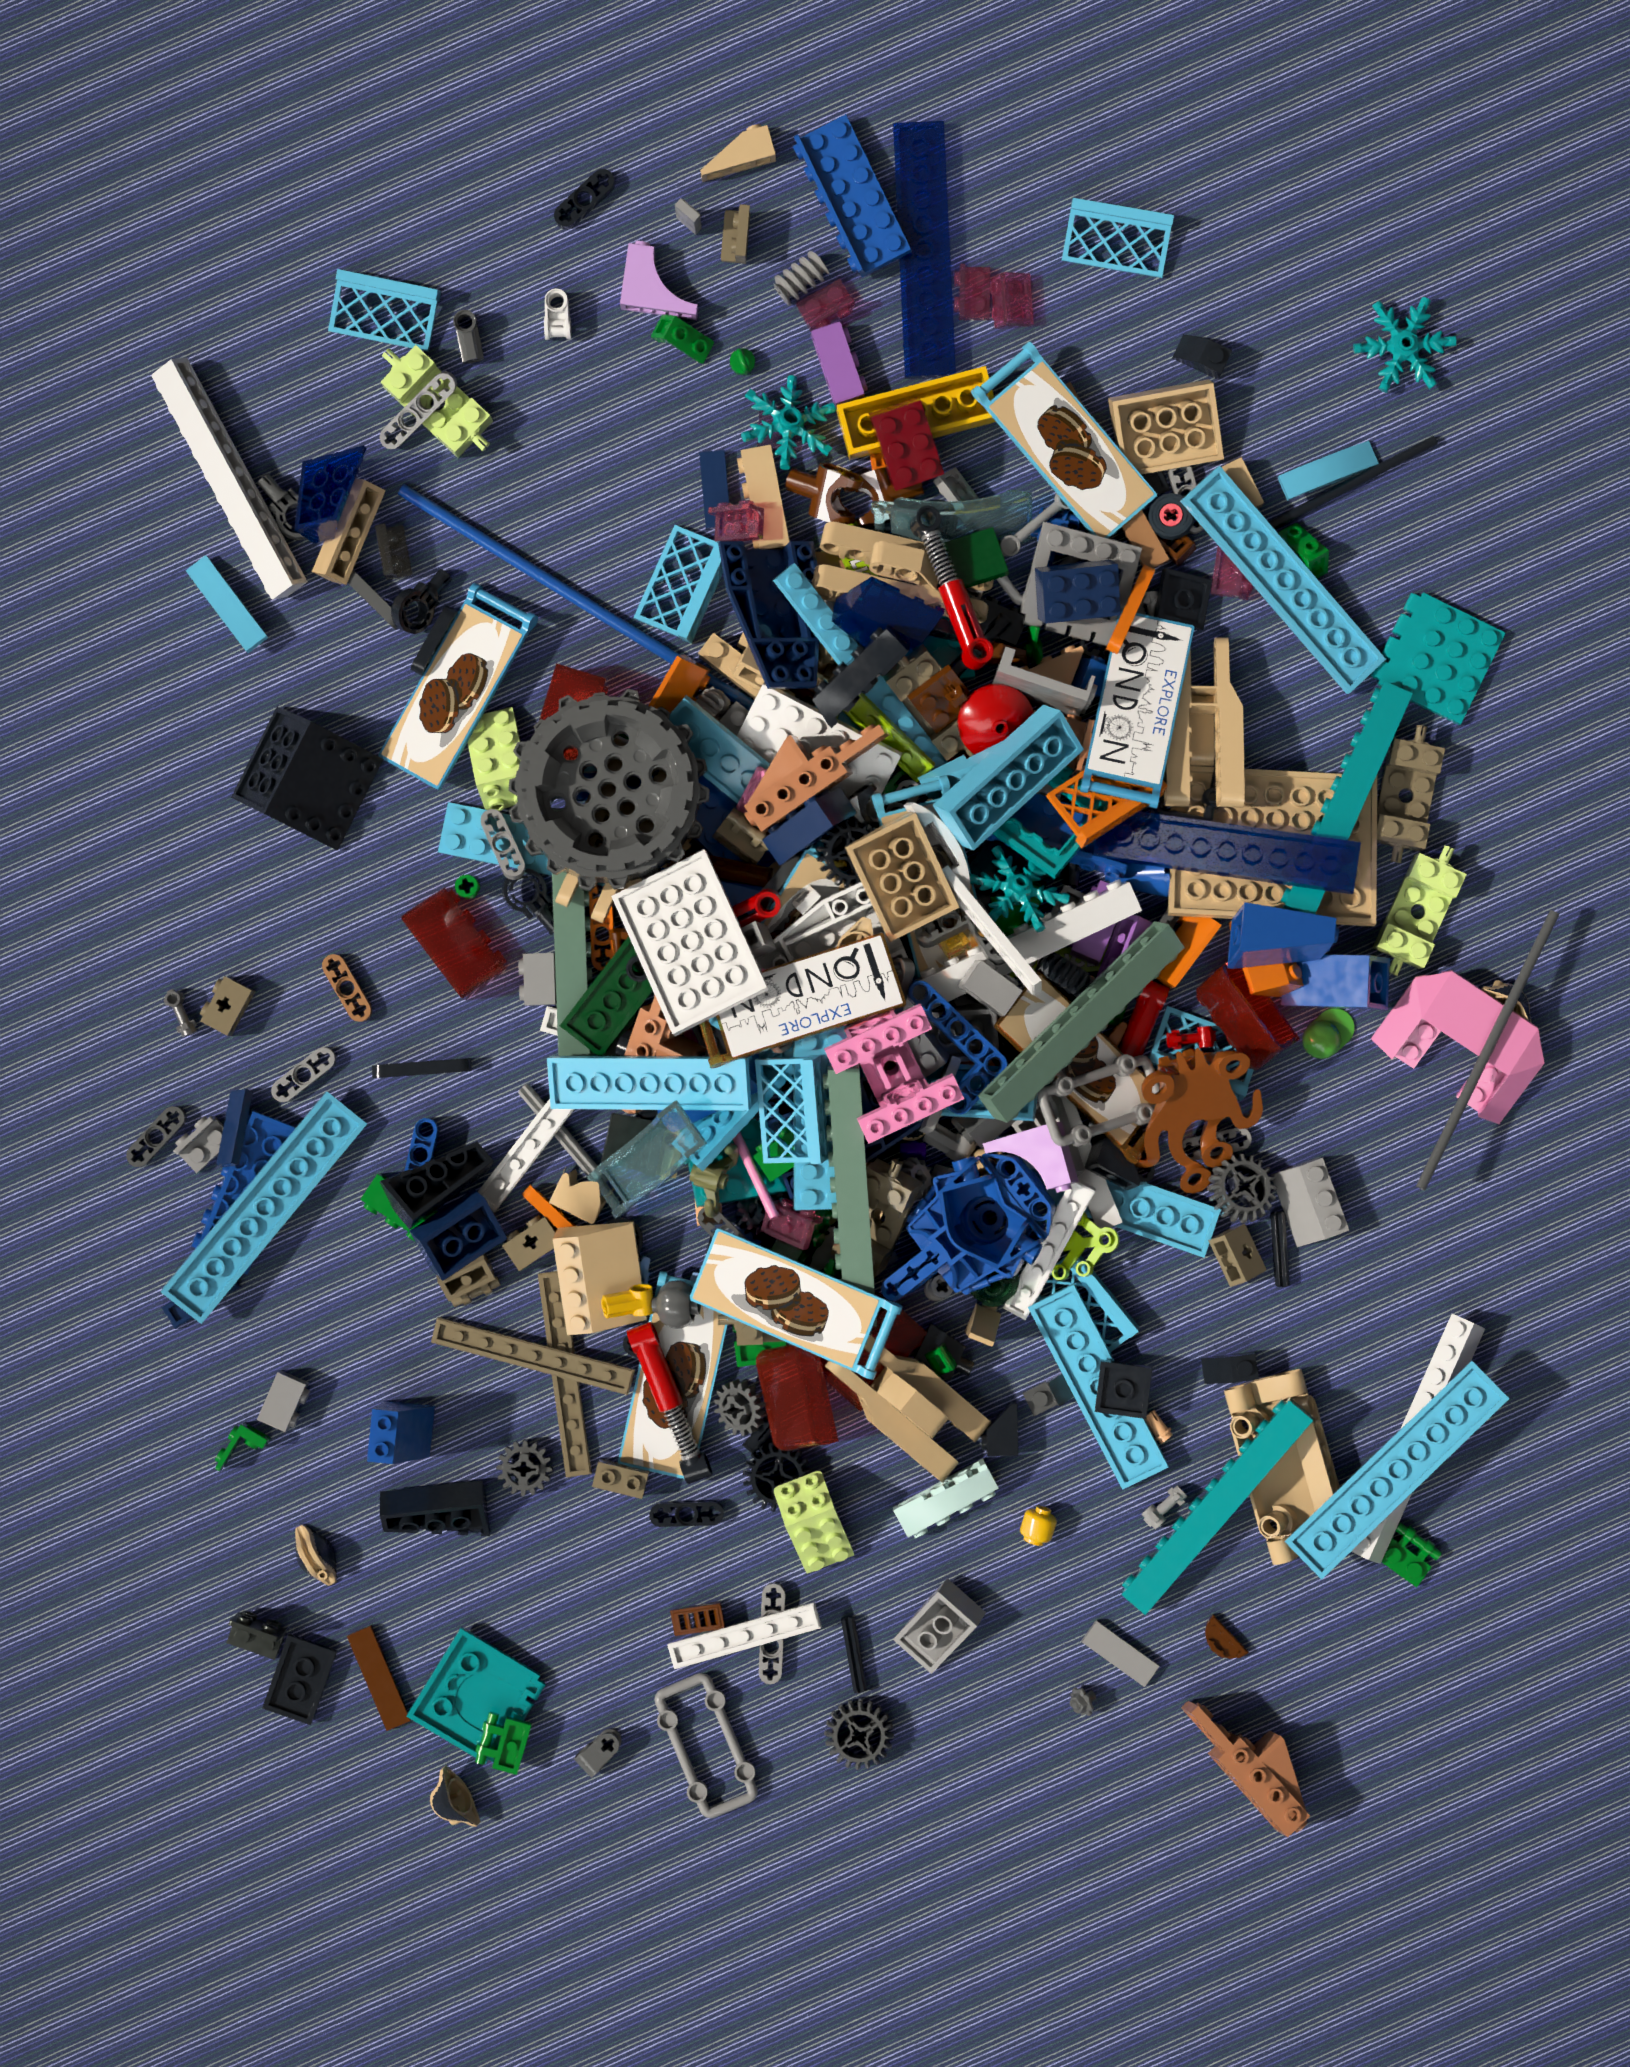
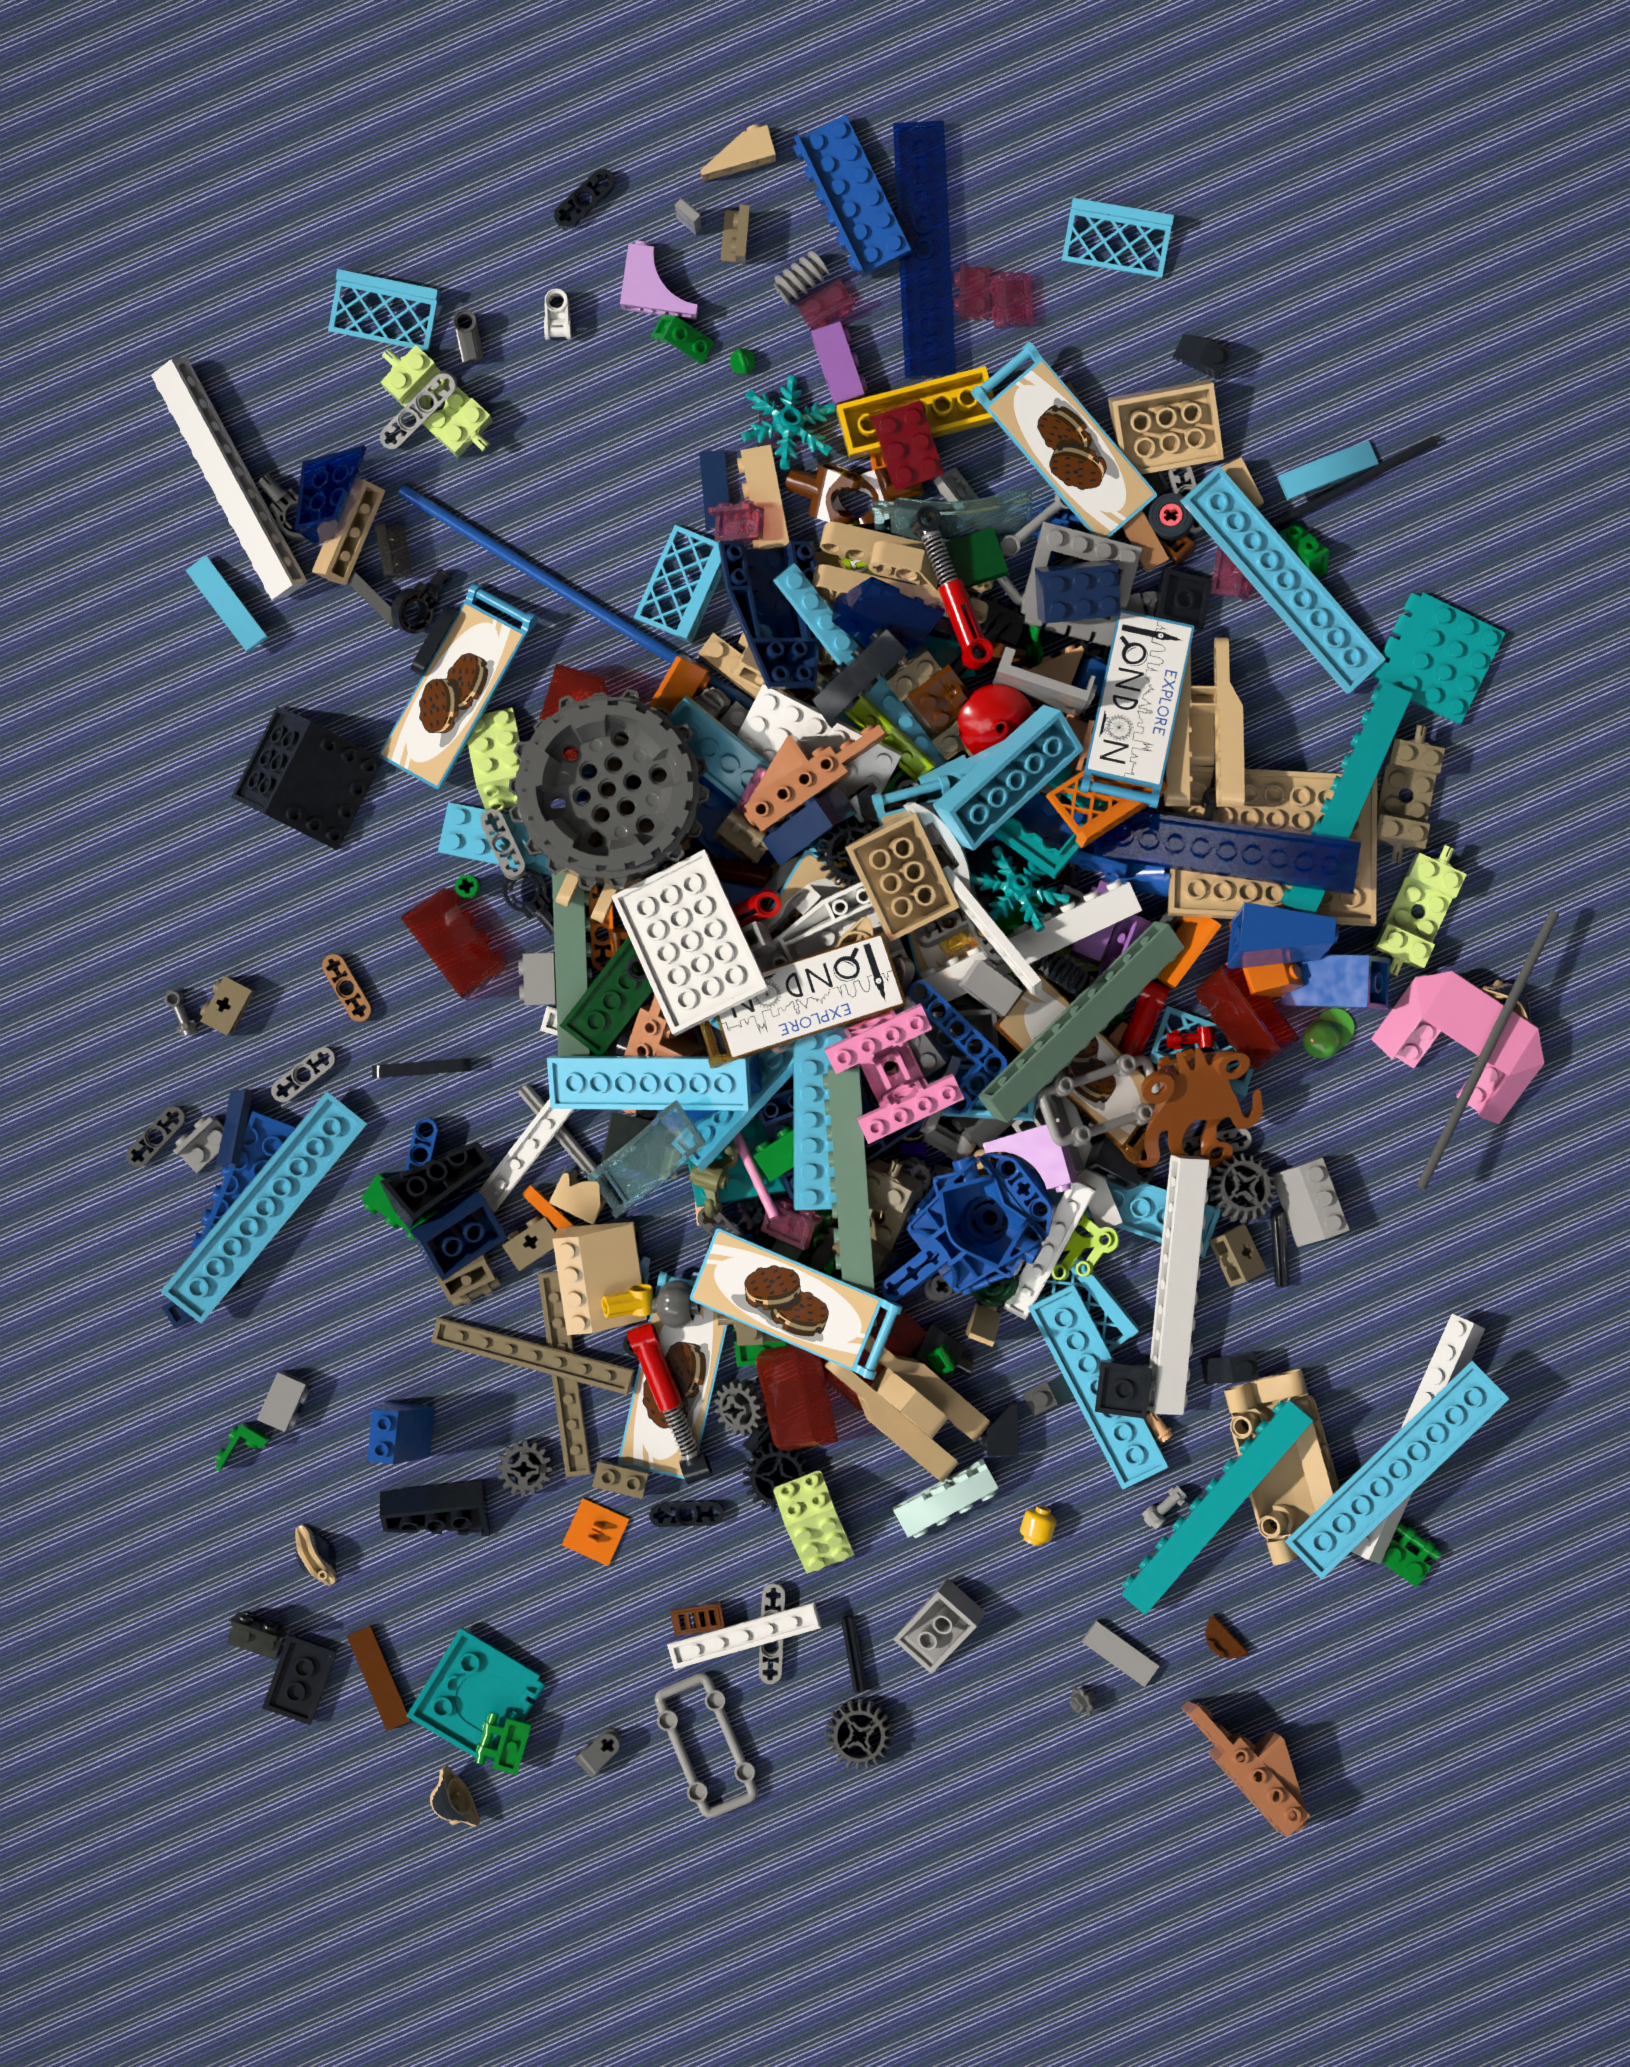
(595, 1531): none -> orange piece
(813, 1110): medium azure fence -> none
(1130, 609): orange beam -> none
(1177, 1283): none -> white brick
(1400, 352): teal piece -> none

